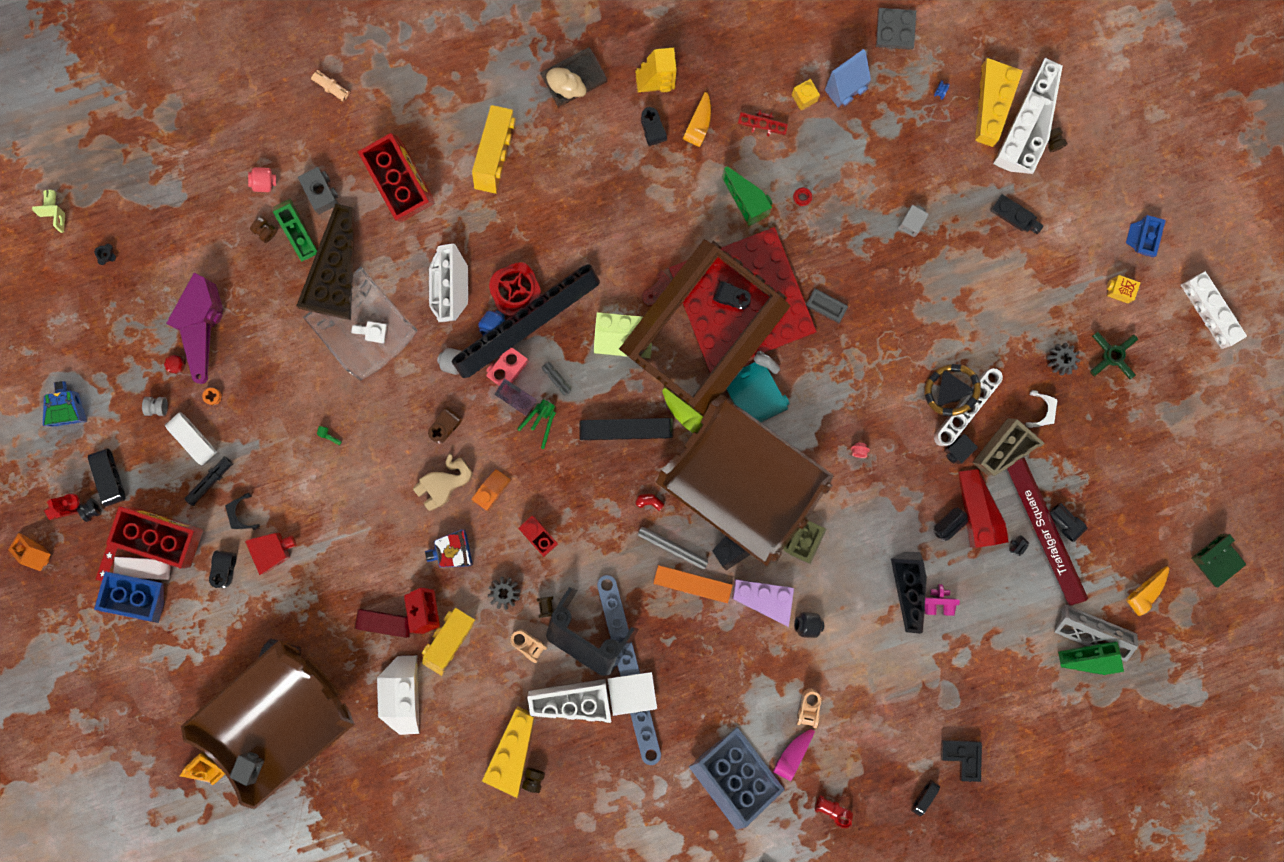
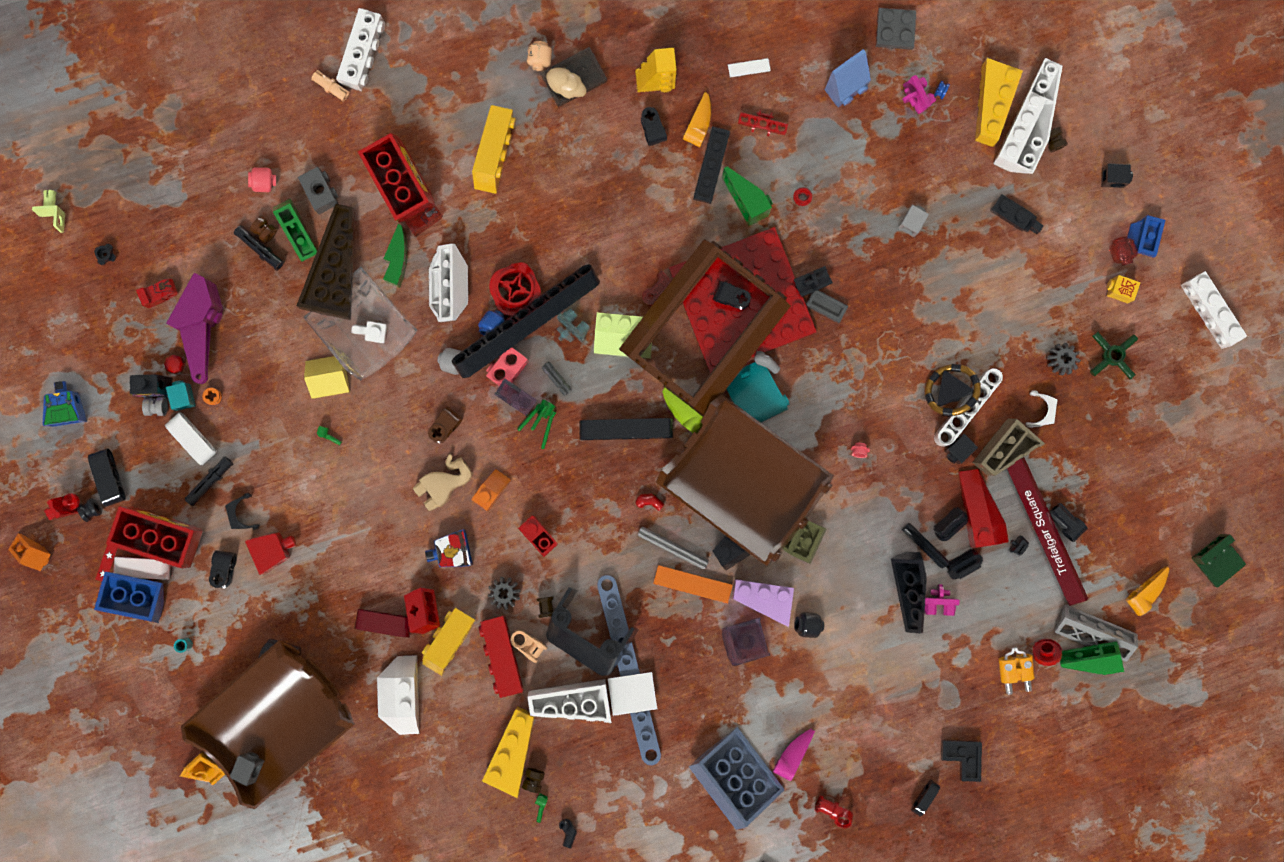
(149, 385): none -> black torso
(157, 293): none -> red leg
(180, 396): none -> teal brick
(188, 645): none -> teal hinge
(259, 247): none -> black pin
(325, 377): none -> light yellow slope
(360, 49): none -> white brick
(396, 257): none -> green slope
(423, 220): none -> clear red leg
(501, 656): none -> red brick
(539, 55): none -> light nougat head
(541, 801): none -> green hand
(570, 832): none -> black arm
(579, 332): none -> clear light blue hips
(711, 165): none -> black tile
(744, 642): none -> slope
(749, 67): none -> white sticker
(805, 94): yellow brick -> none
(809, 712): light nougat piece -> none
(813, 281): none -> black hips
(916, 95): none -> dark pink hips
(925, 545): none -> black axle
(964, 565): none -> black piece
(1016, 669): none -> light orange piece
(1047, 652): none -> red plate
(1116, 175): none -> black brick
(1123, 250): none -> clear red head

